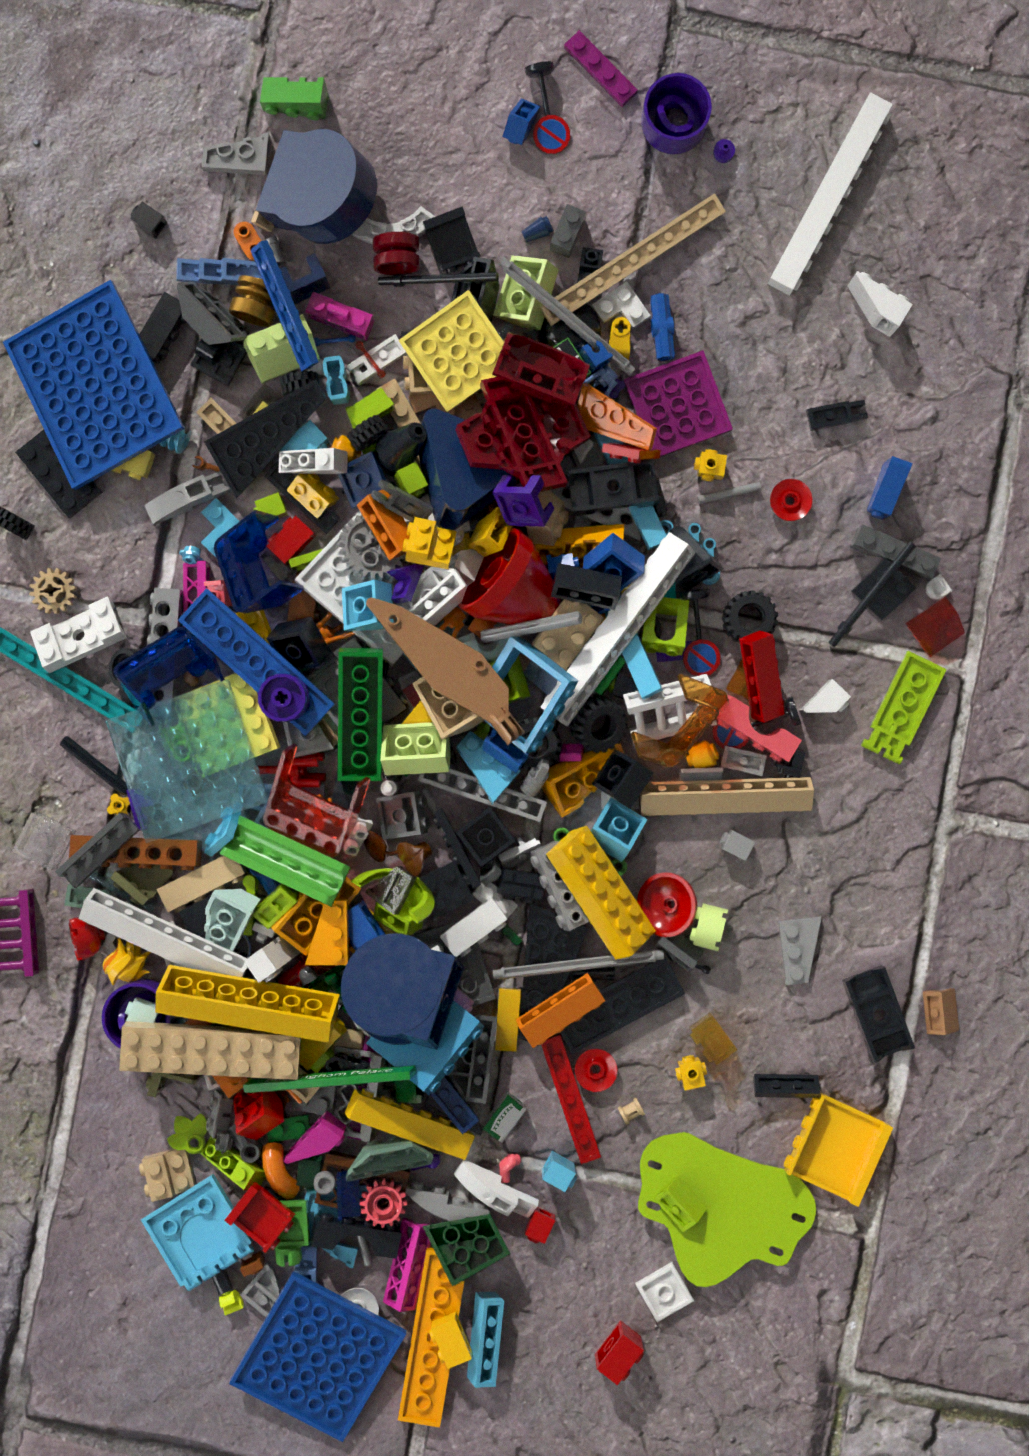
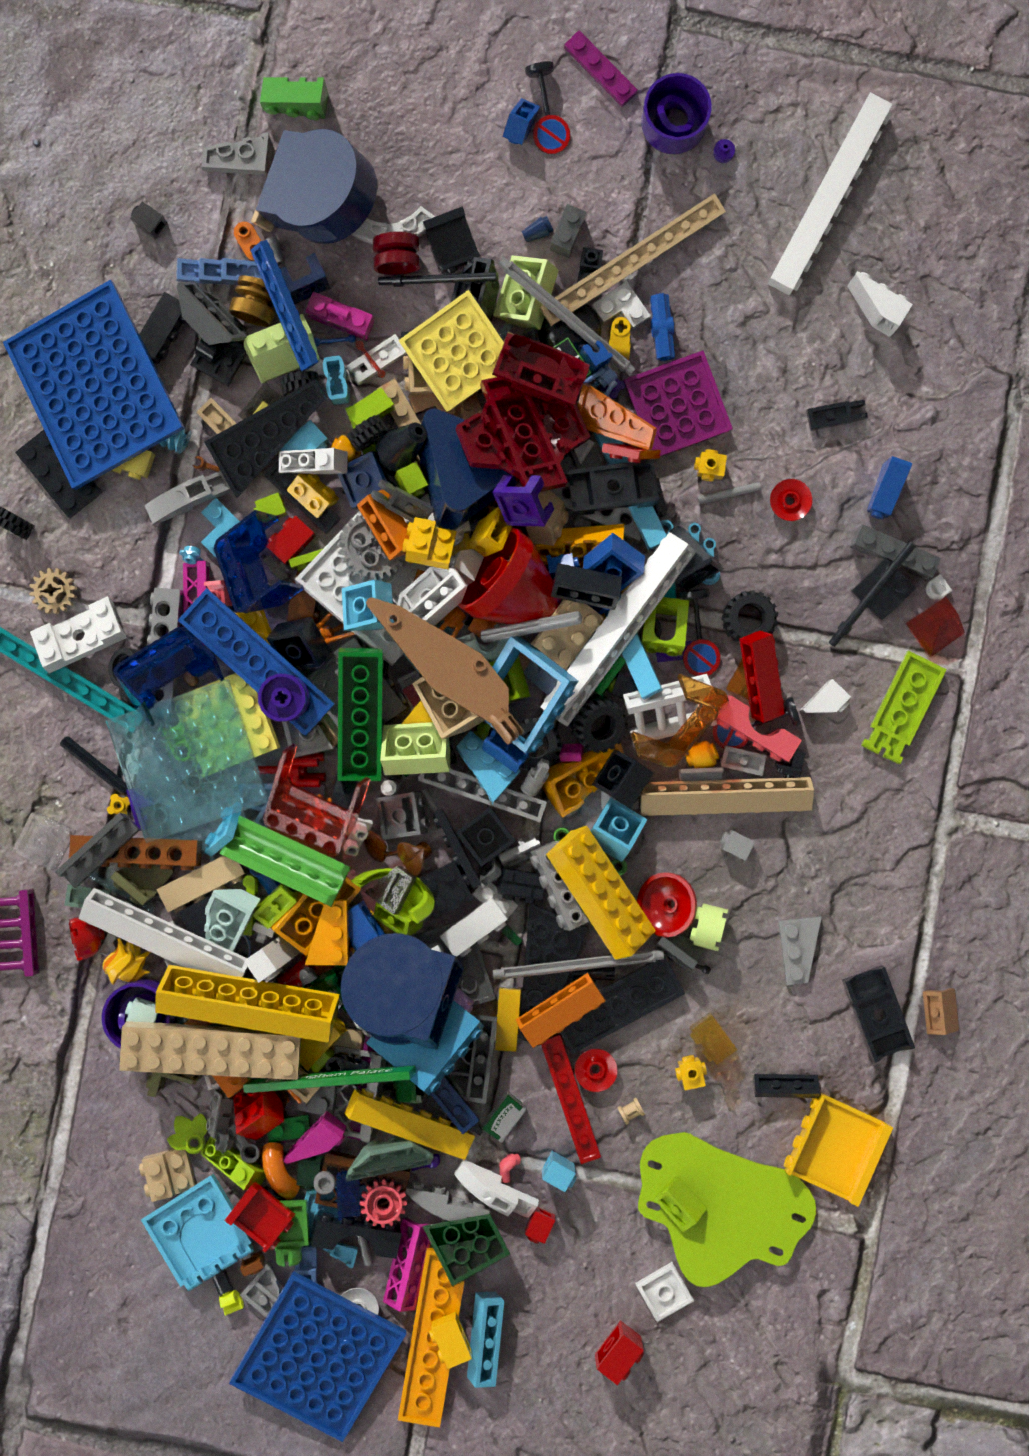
(407, 582): dark purple slope -> none

